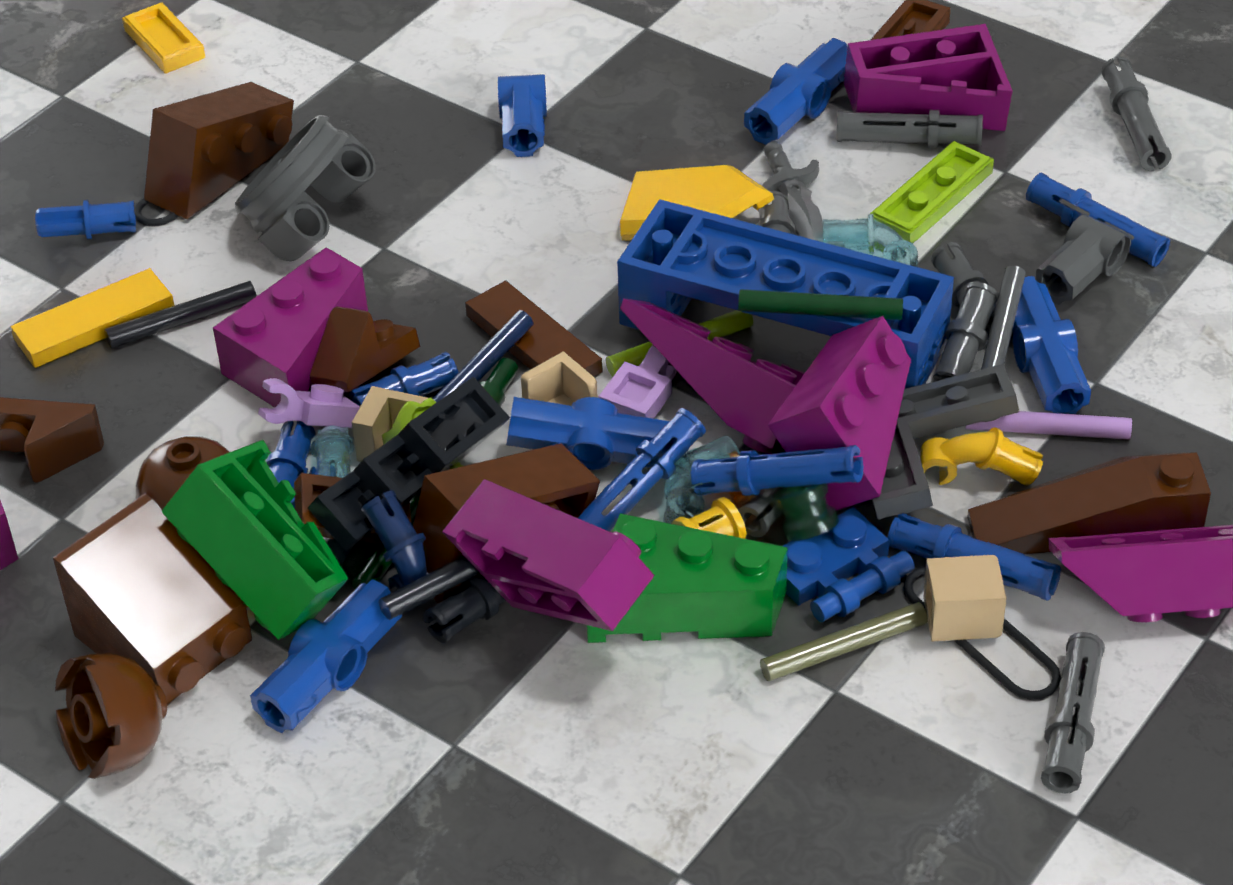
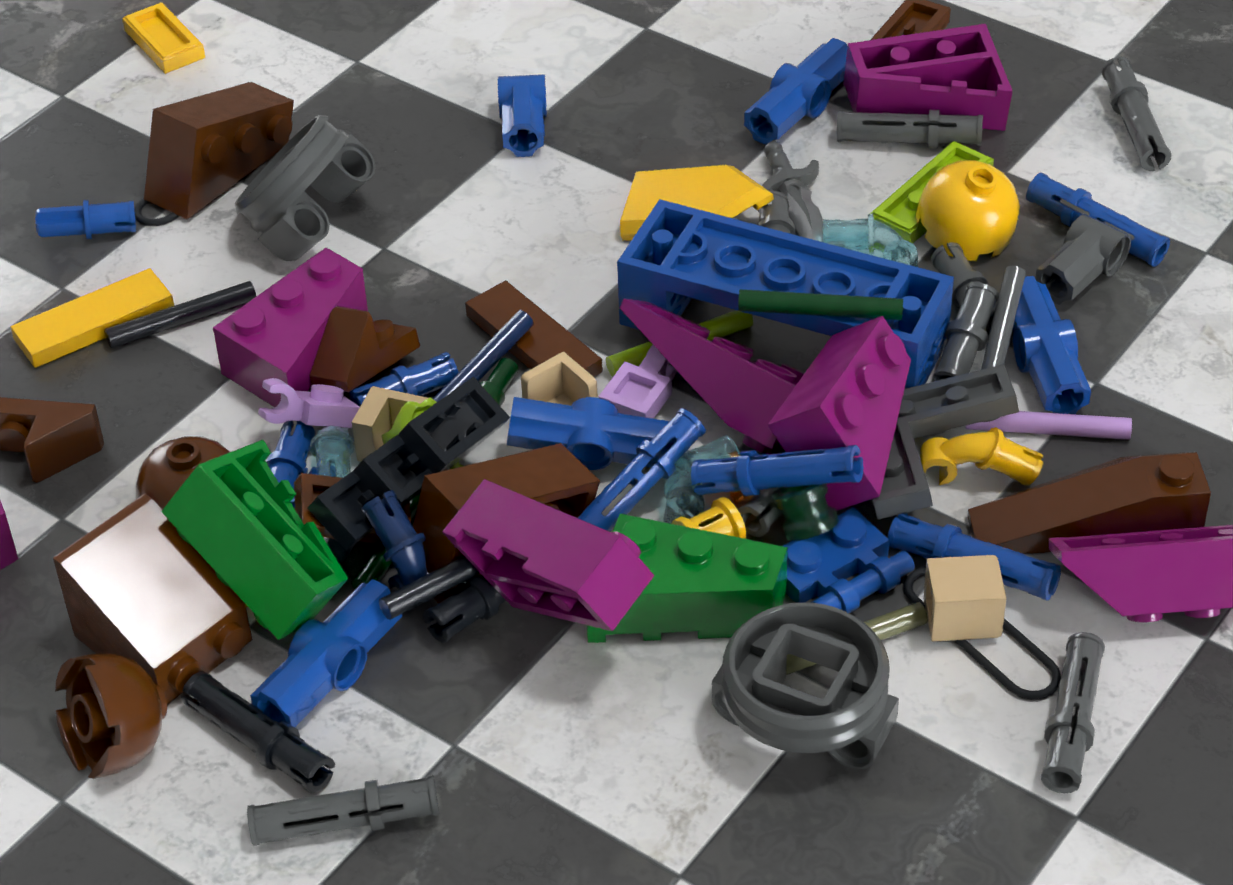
(273, 742): none -> black pin
(343, 810): none -> dark grey pin
(846, 722): none -> dark grey piece
(970, 207): none -> yellow cylinder

